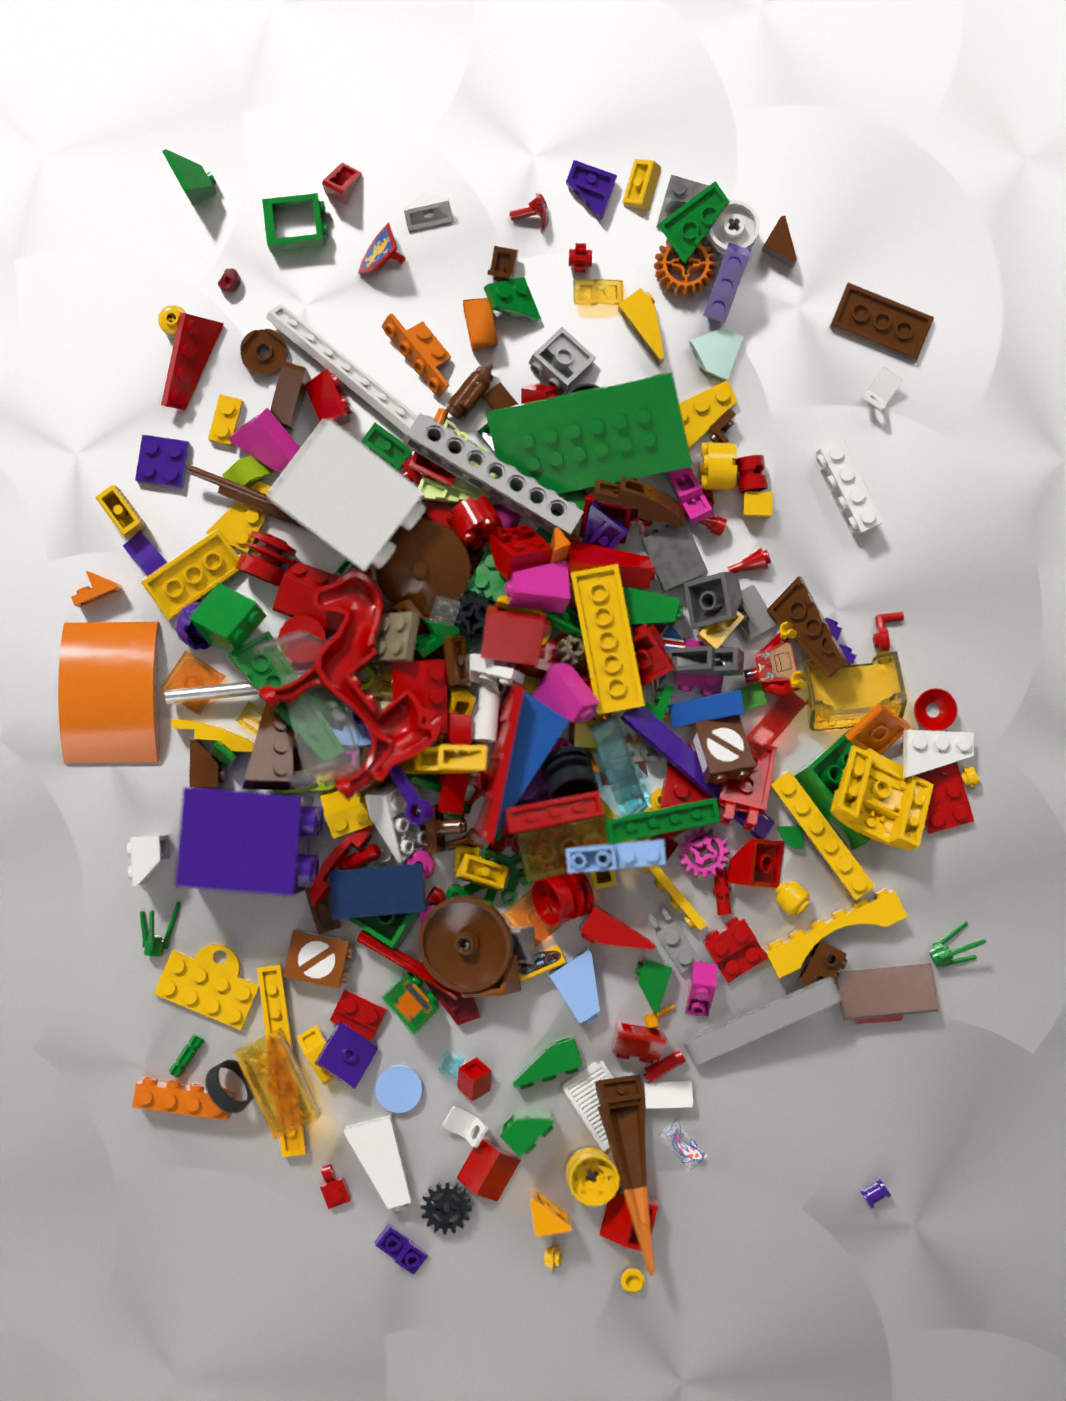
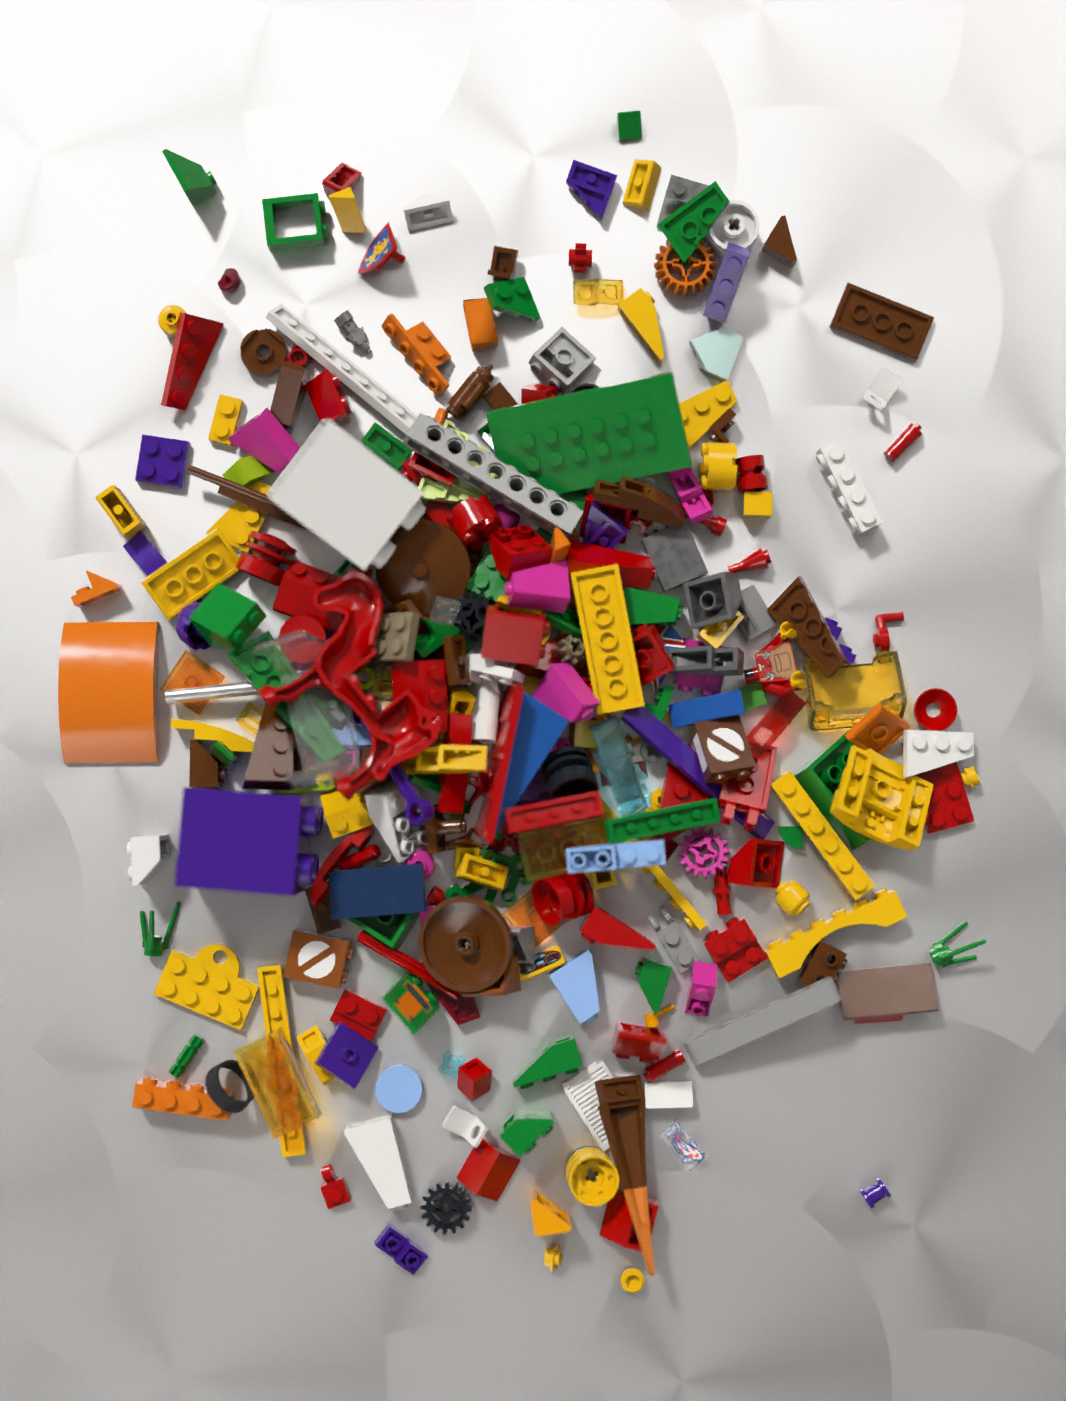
(297, 352): none -> red plate
(347, 211): none -> yellow slope
(355, 334): none -> flat silver piece
(537, 207): red plant -> none
(629, 125): none -> green slope
(904, 440): none -> red piece

